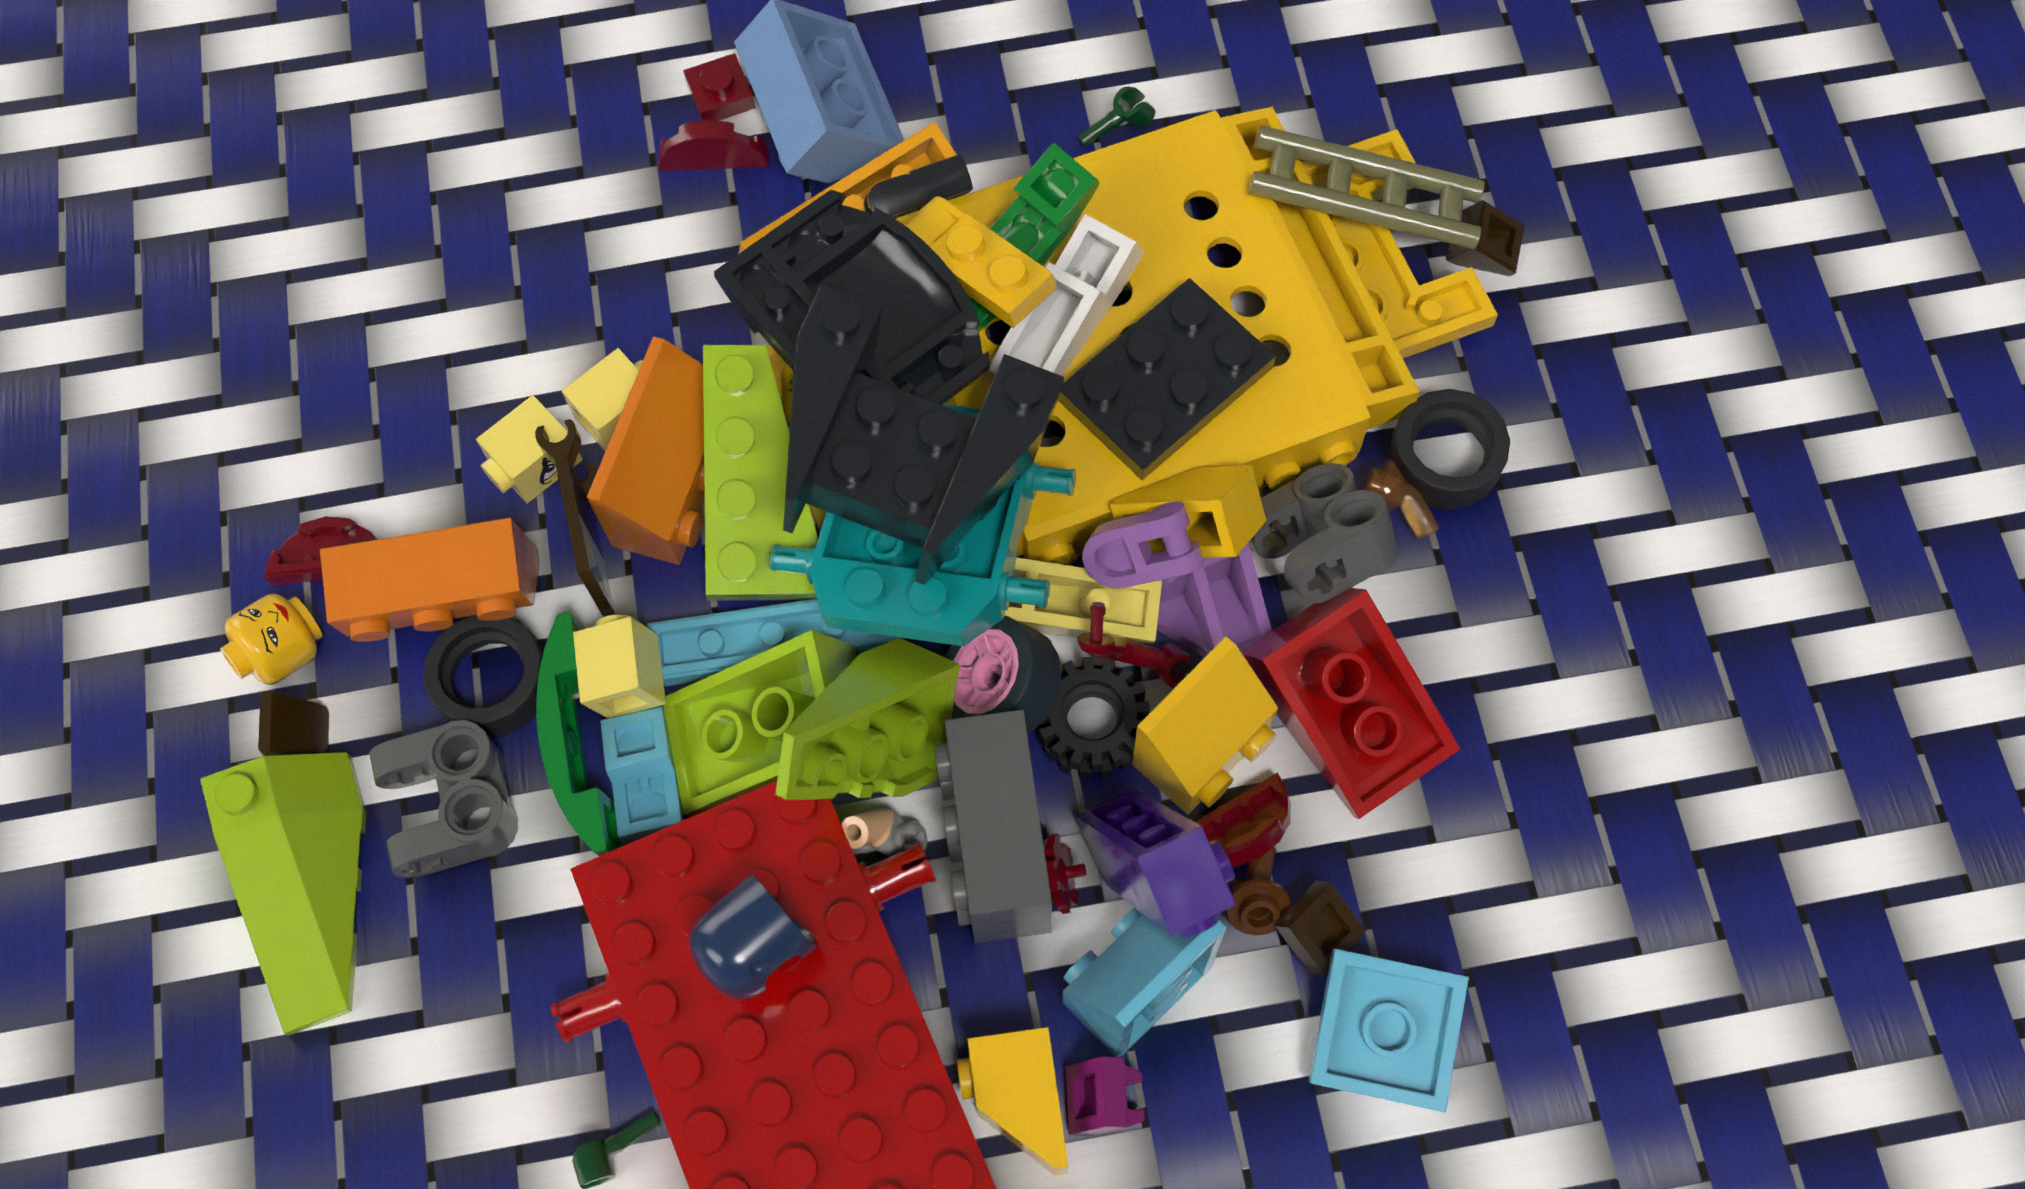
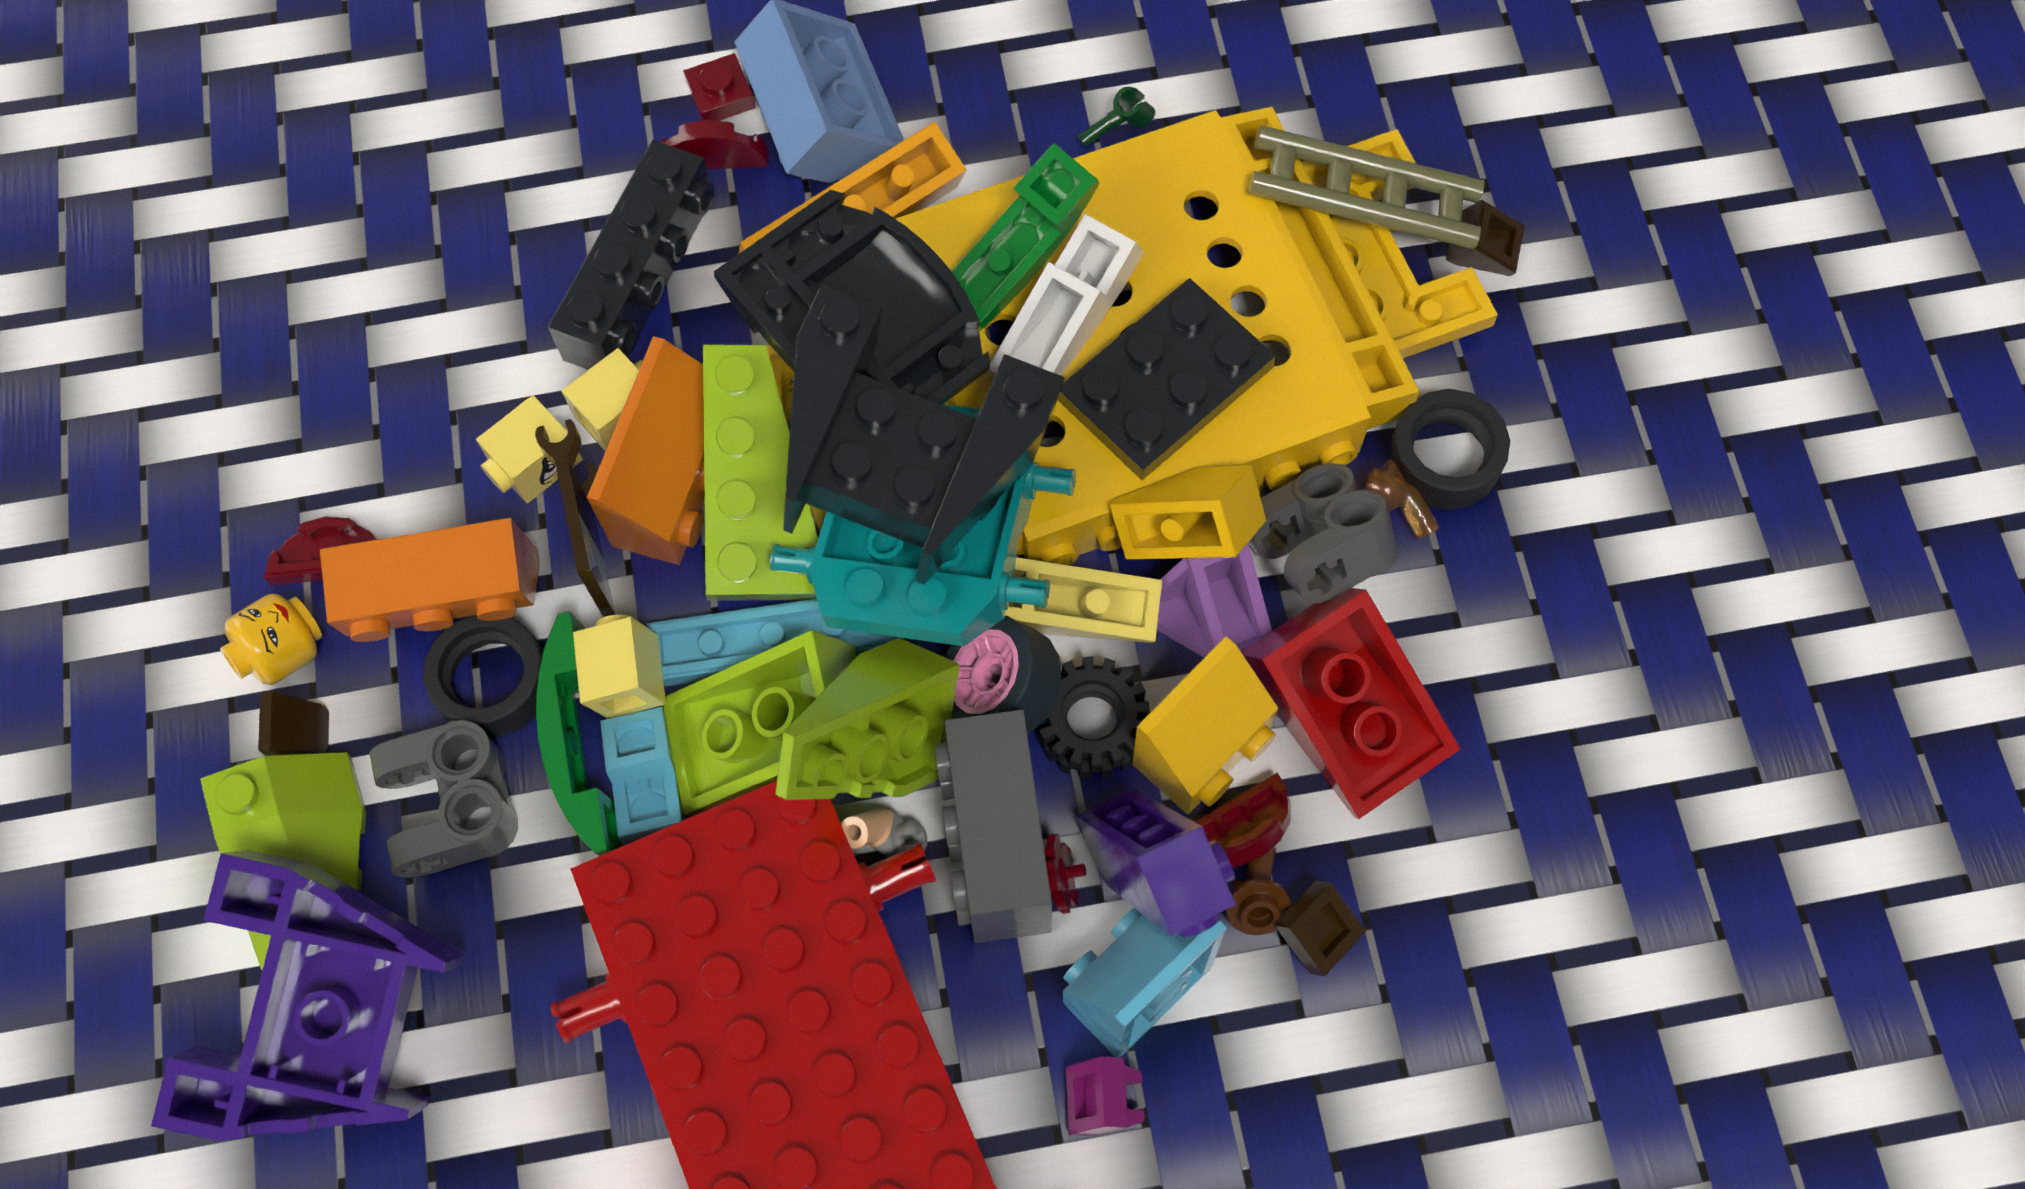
(321, 1012): none -> dark purple wedge
(593, 1159): dark green hand -> none
(633, 256): none -> black brick
(746, 940): dark blue helmet -> none
(914, 190): black bar -> none
(983, 262): yellow plate -> none
(1017, 1092): yellow slope -> none
(1120, 550): medium lavender plate -> none
(1129, 651): dark red piece -> none
(1388, 1030): medium azure plate -> none

